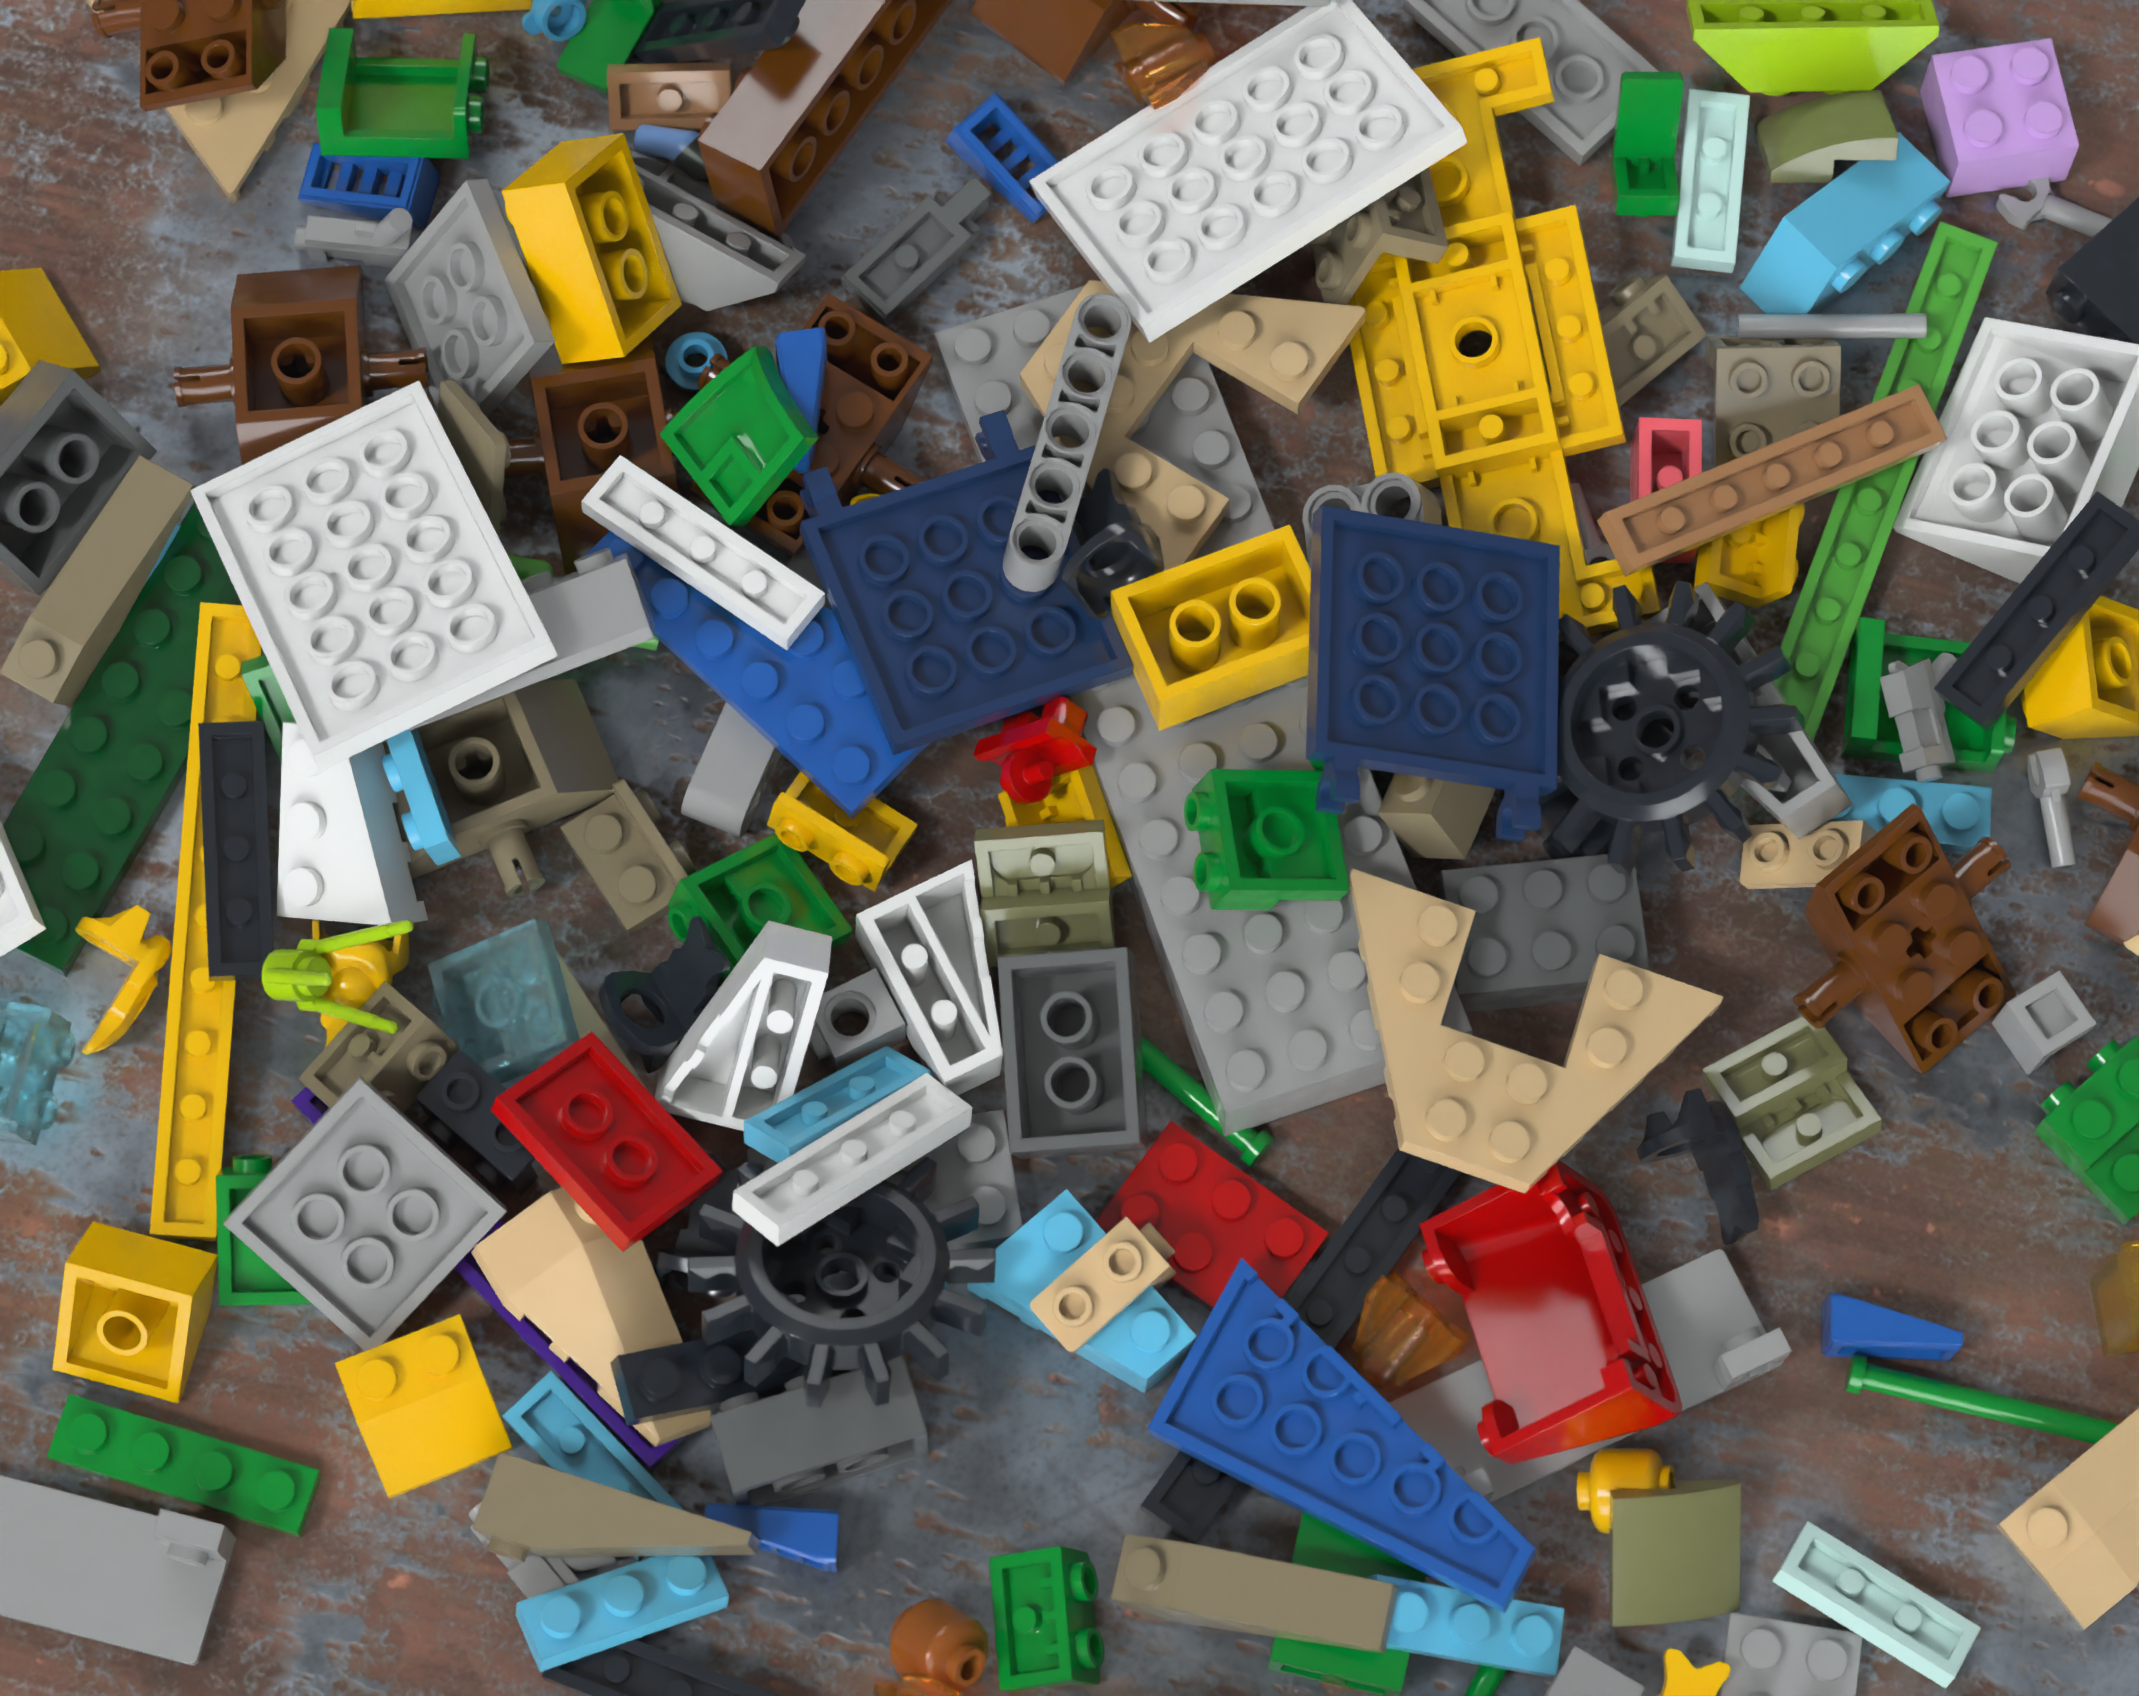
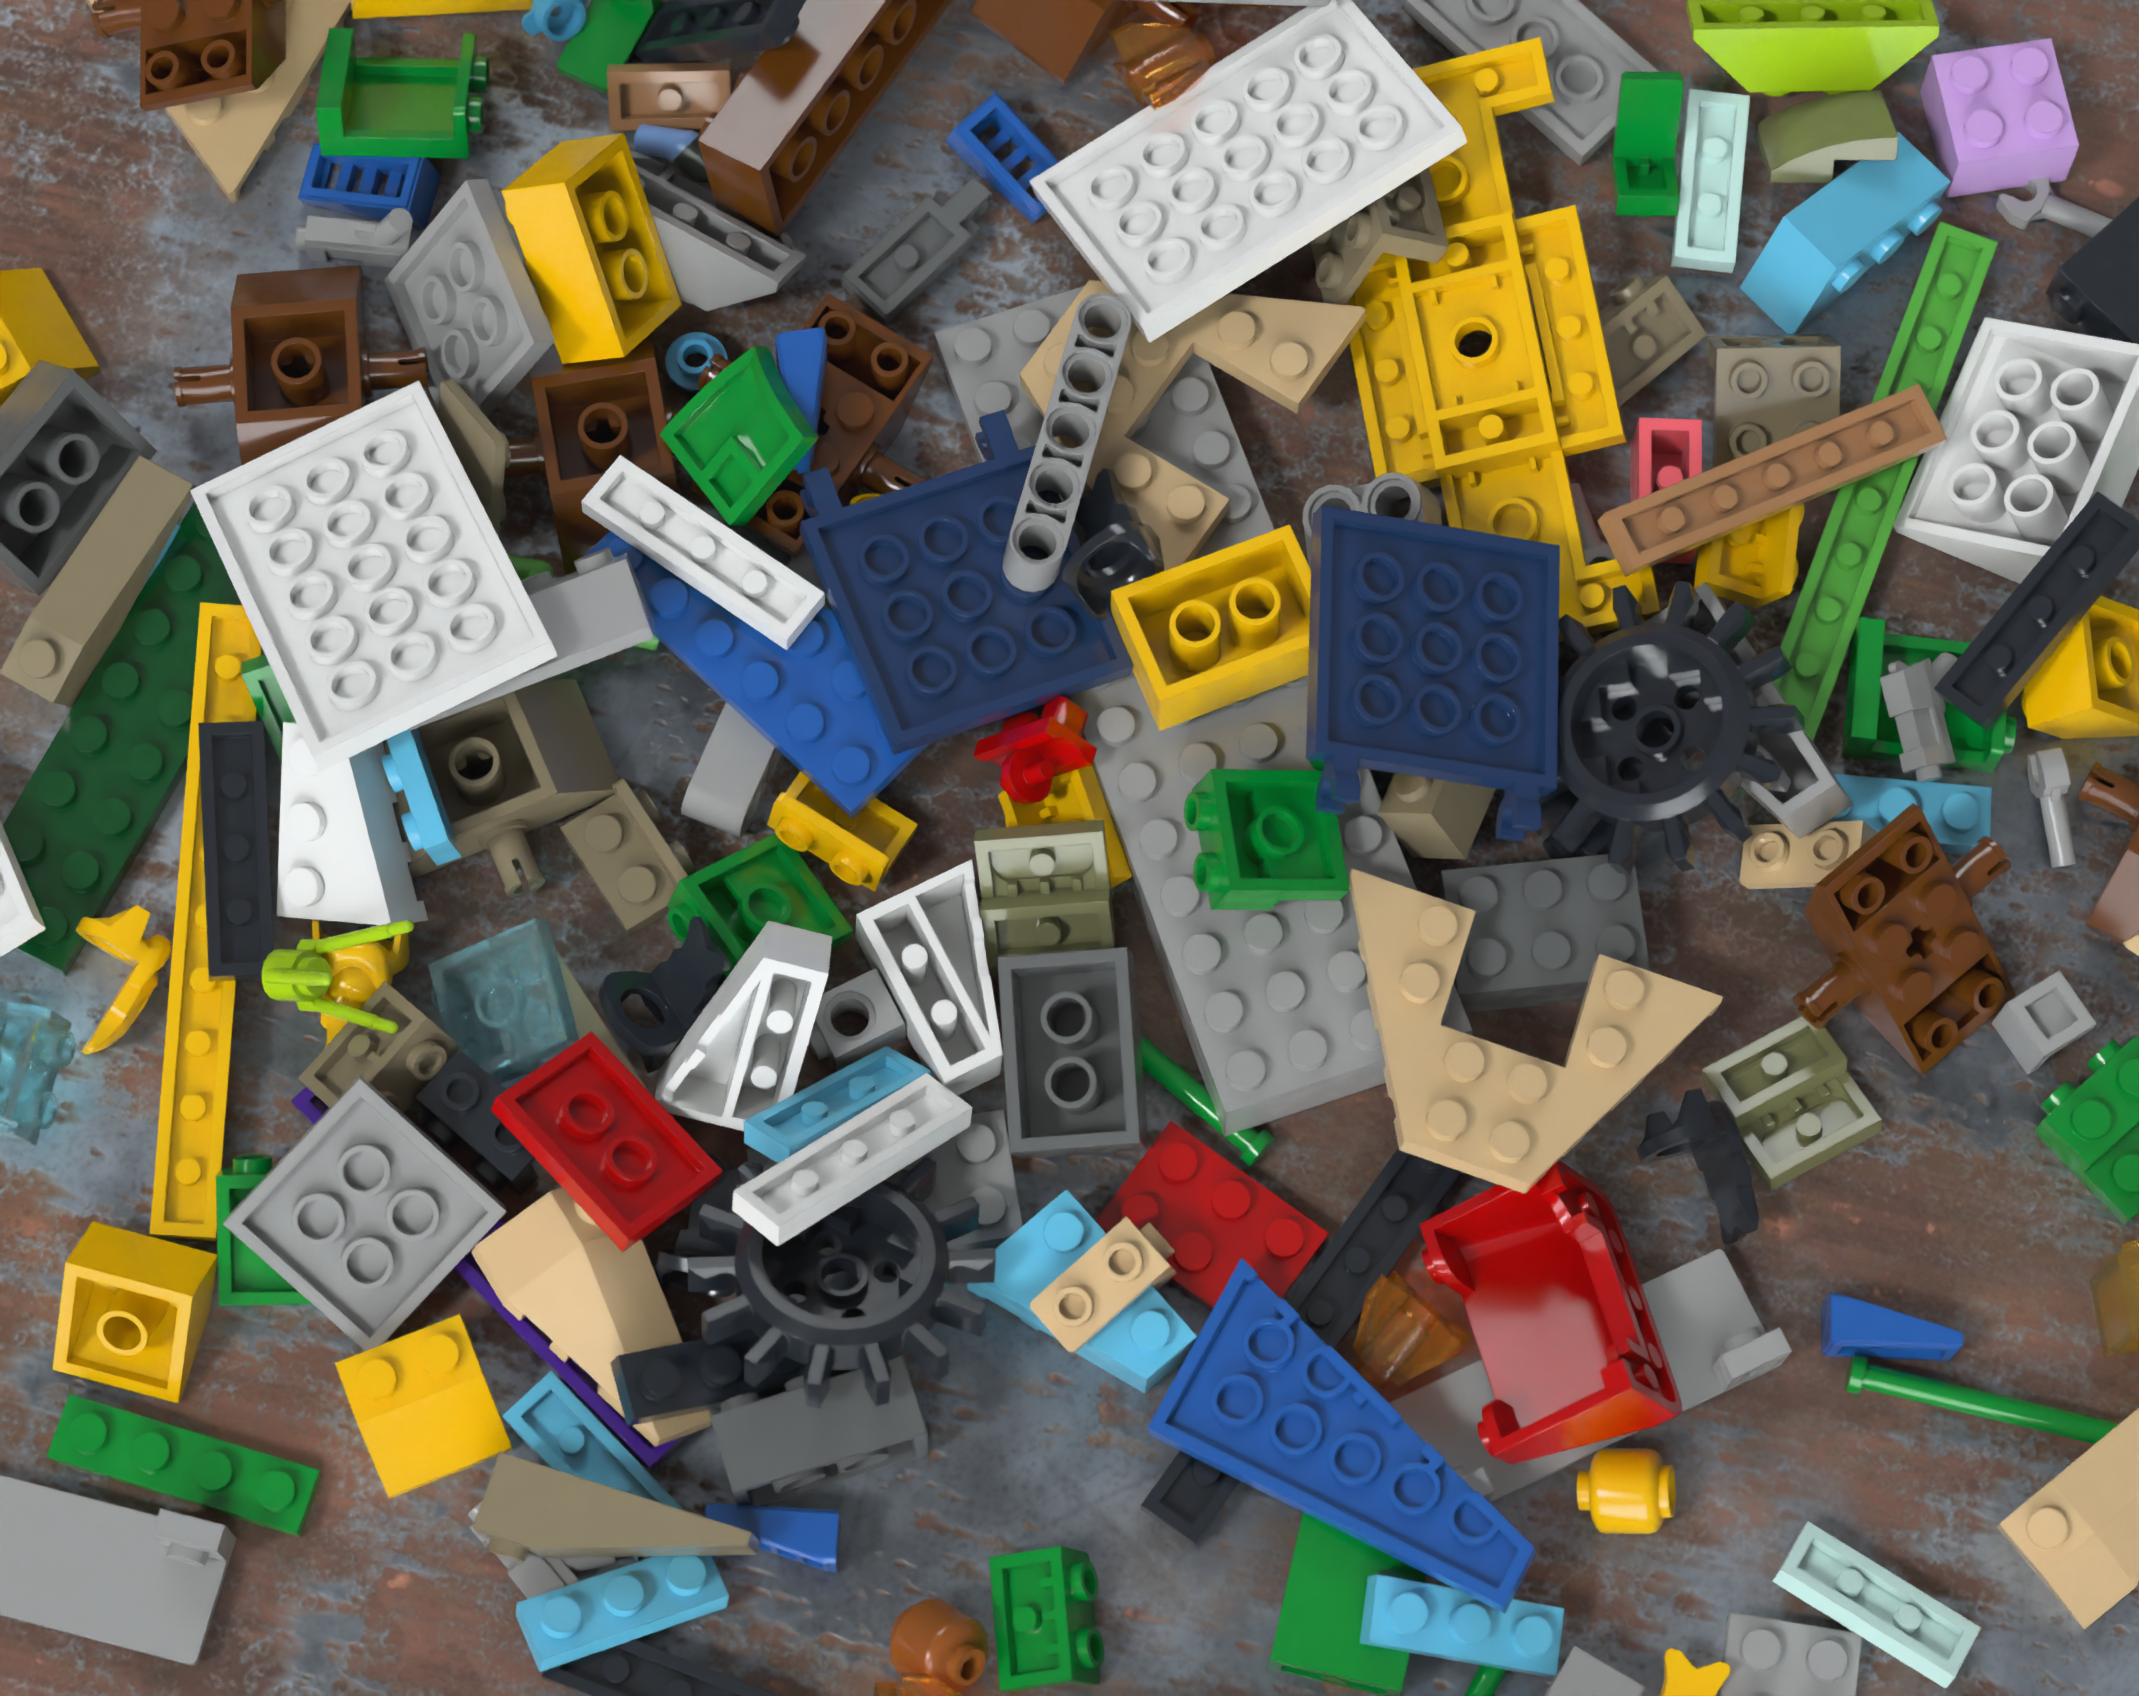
(1252, 1594): dark tan slope -> none
(1674, 1552): olive slope -> none
(1832, 326): light grey bar -> none

